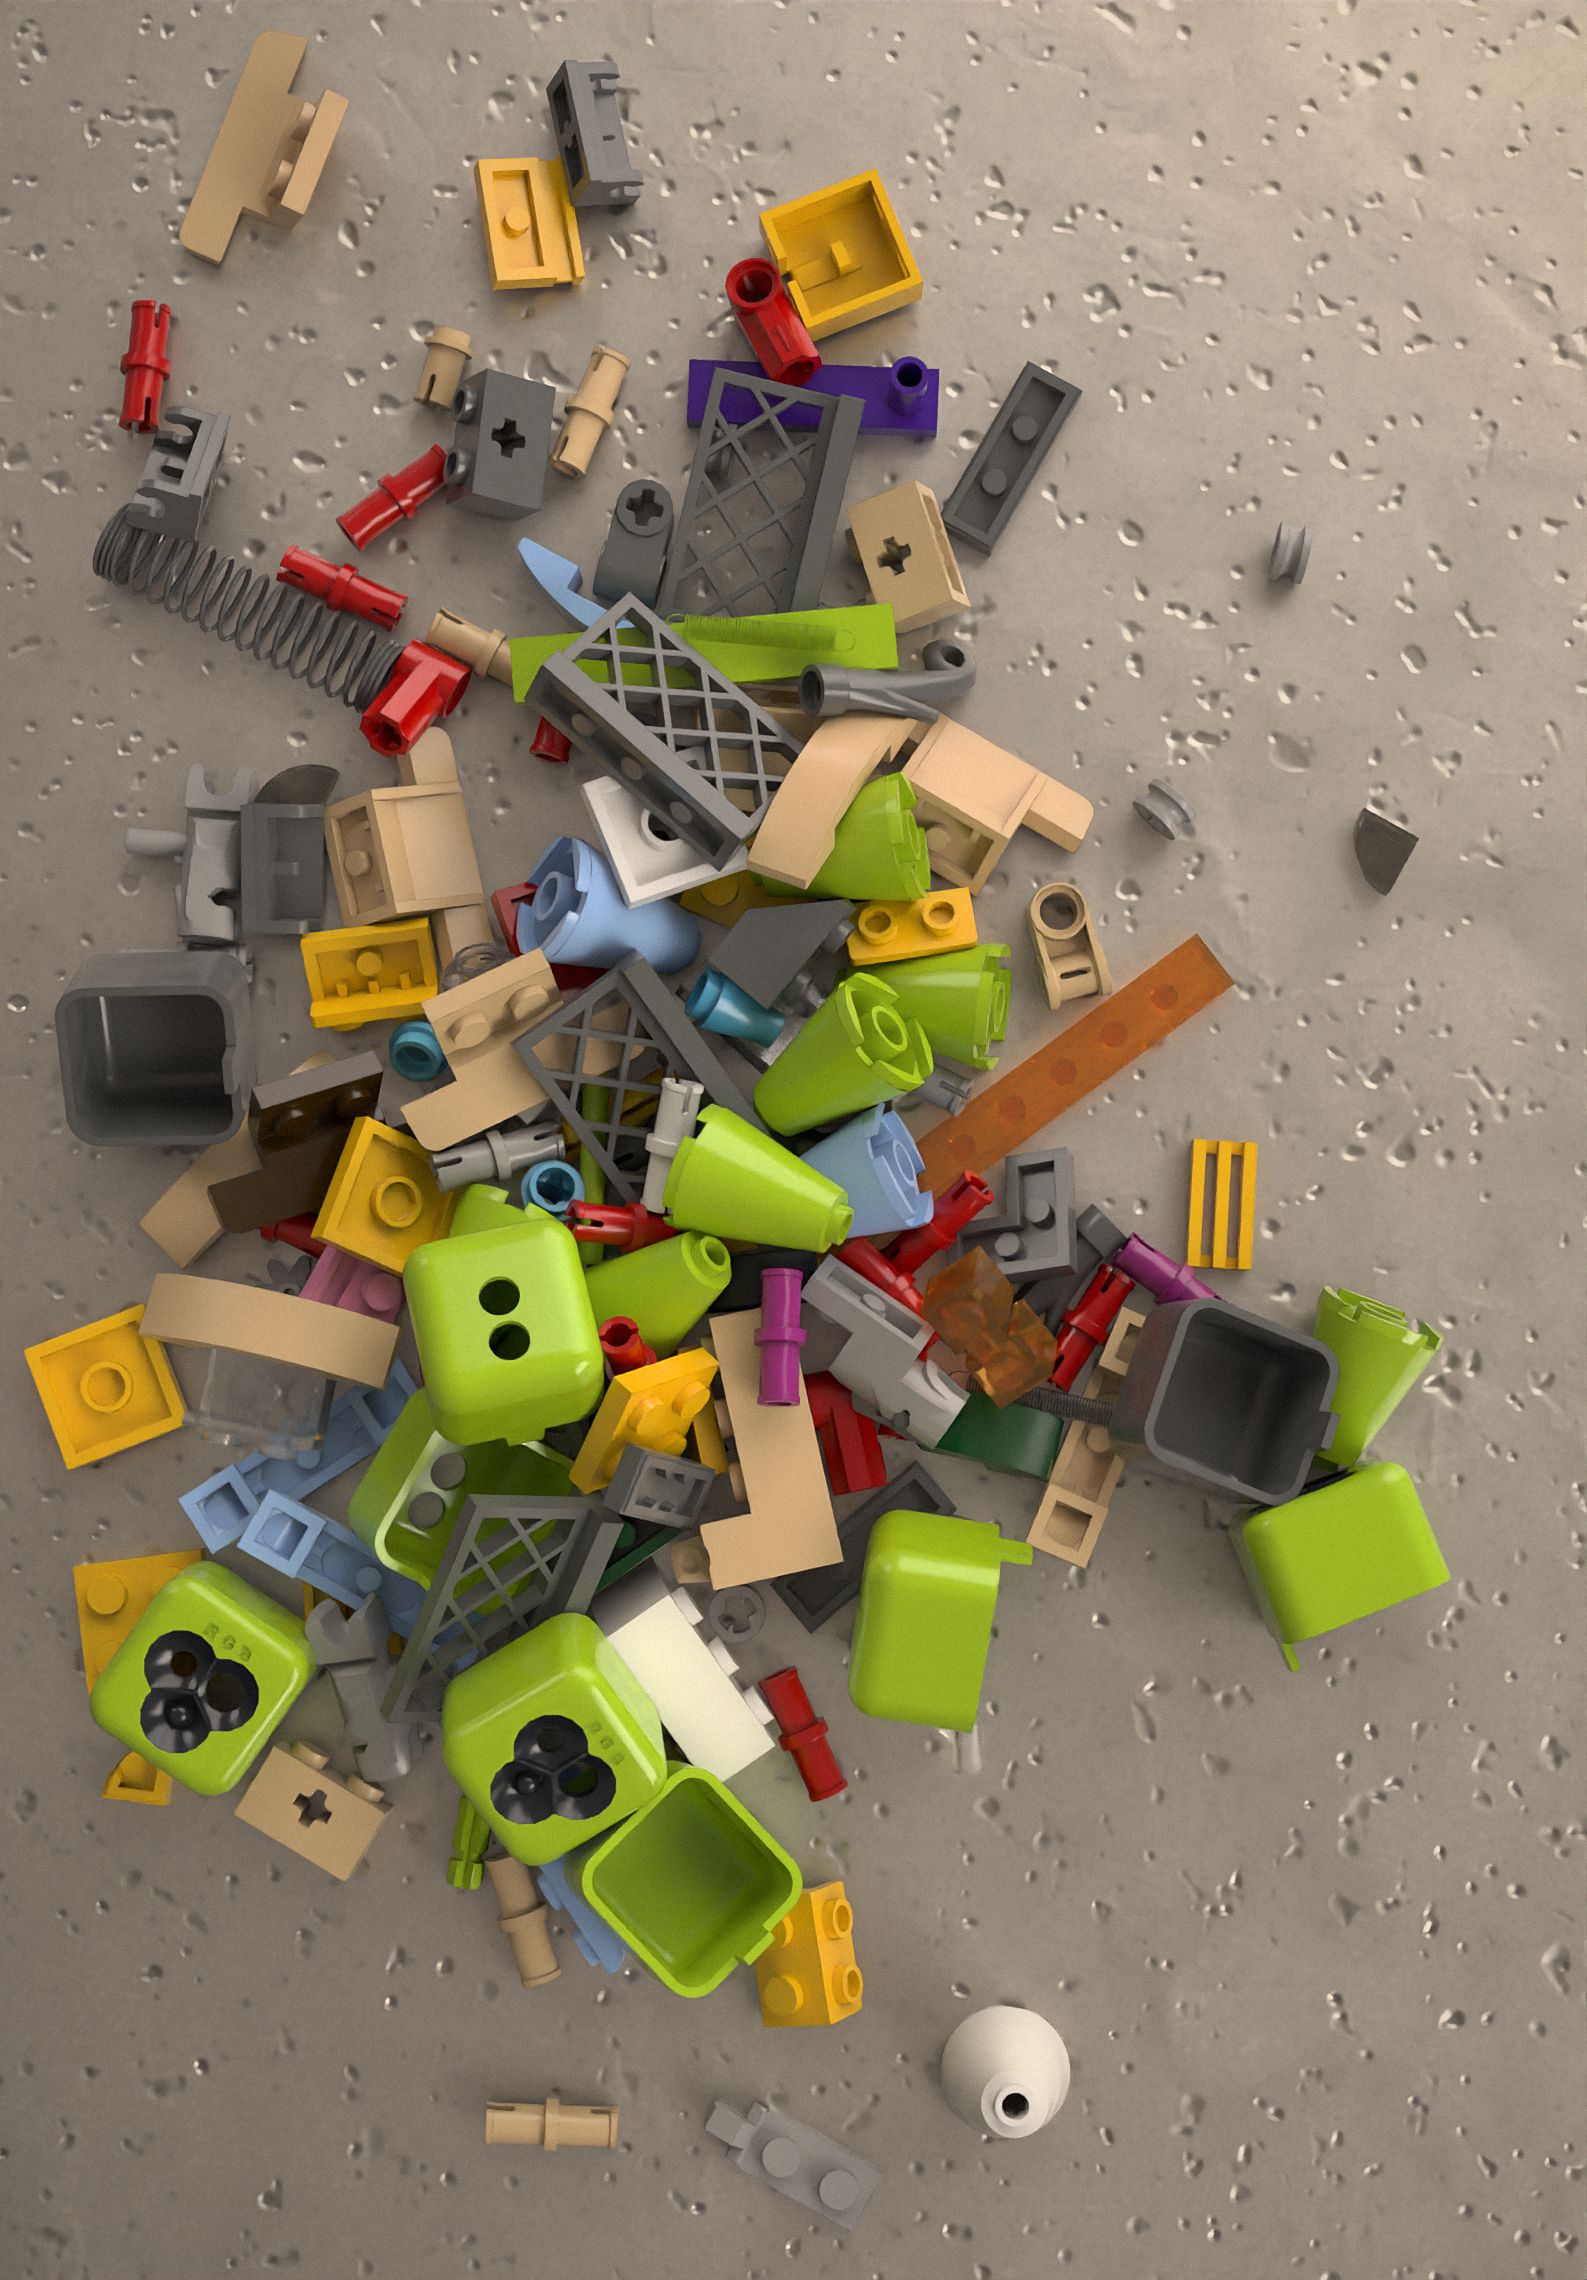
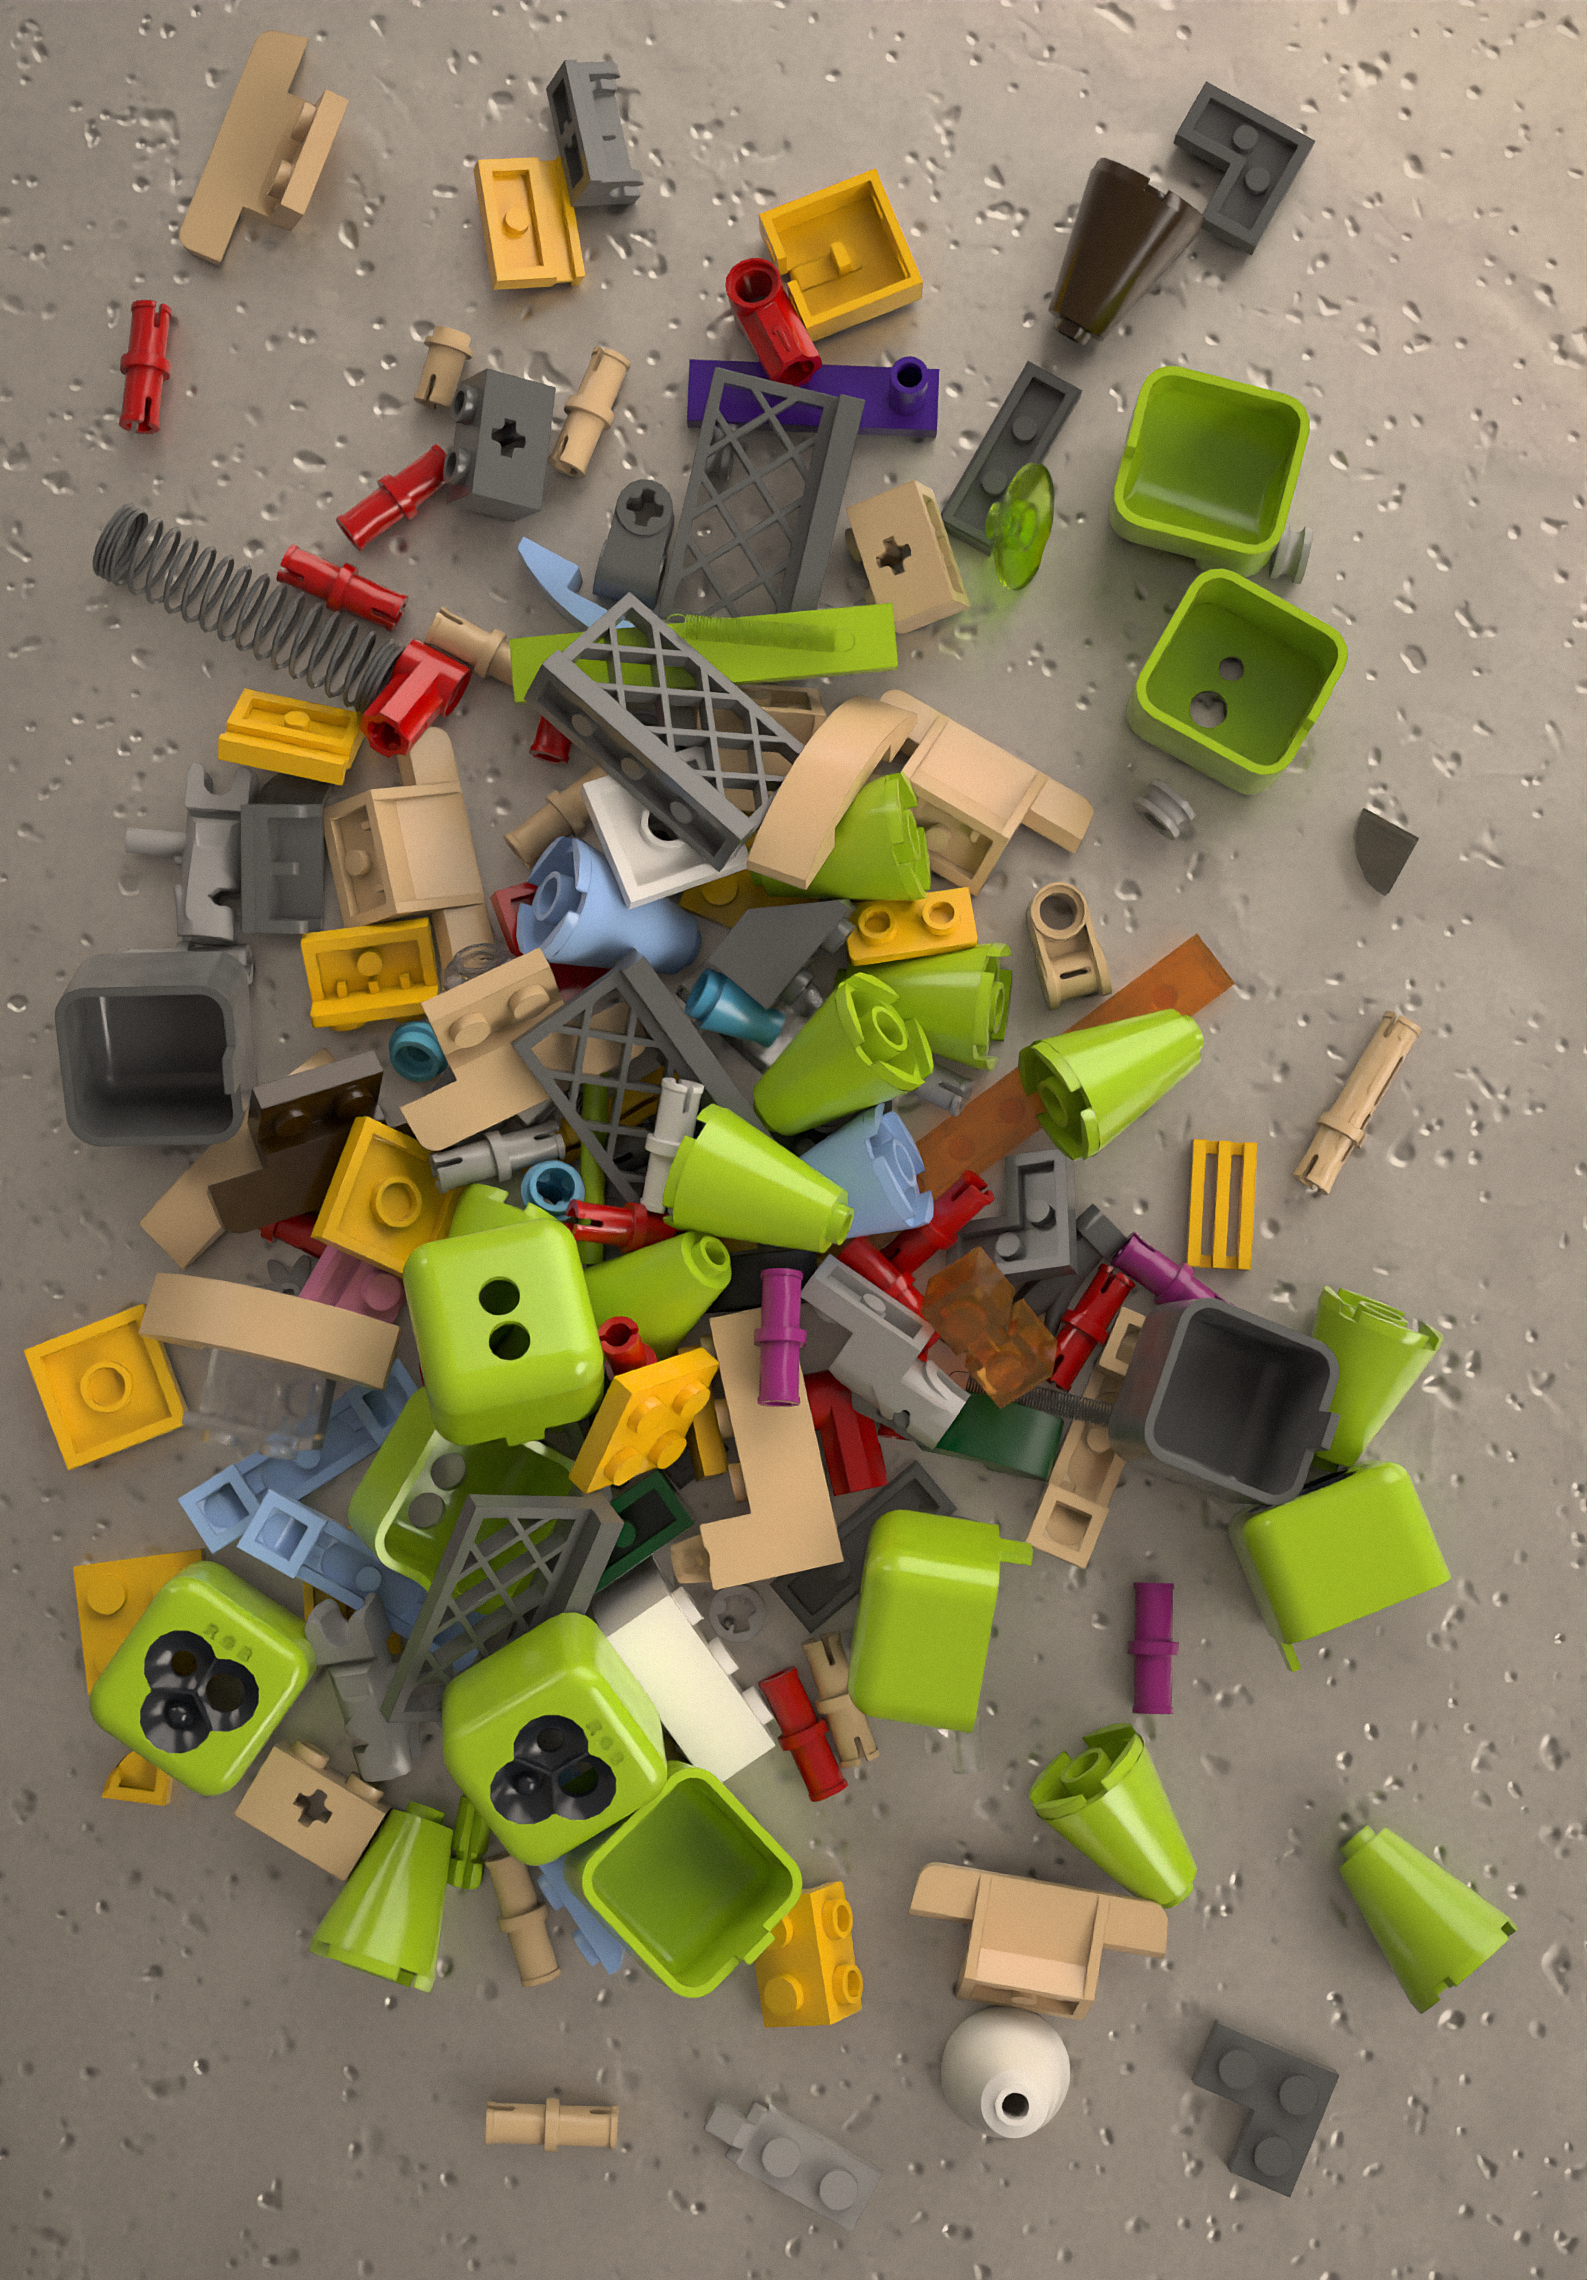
(180, 474): dark grey hinge -> none
(291, 736): none -> yellow plate
(393, 1902): none -> lime cone
(560, 817): none -> tan pin
(659, 1487): dark grey plate -> none
(833, 689): dark grey plant -> none
(846, 1722): none -> tan pin
(1021, 525): none -> clear neon green dish
(1036, 1939): none -> tan plate
(1107, 1076): none -> lime cone
(1117, 249): none -> dark brown cone
(1118, 1814): none -> lime cone
(1153, 1648): none -> magenta pin
(1209, 469): none -> lime piece
(1258, 160): none -> dark grey plate
(1283, 2098): none -> dark grey plate
(1285, 684): none -> lime piece
(1351, 1112): none -> tan pin
(1420, 1915): none -> lime cone

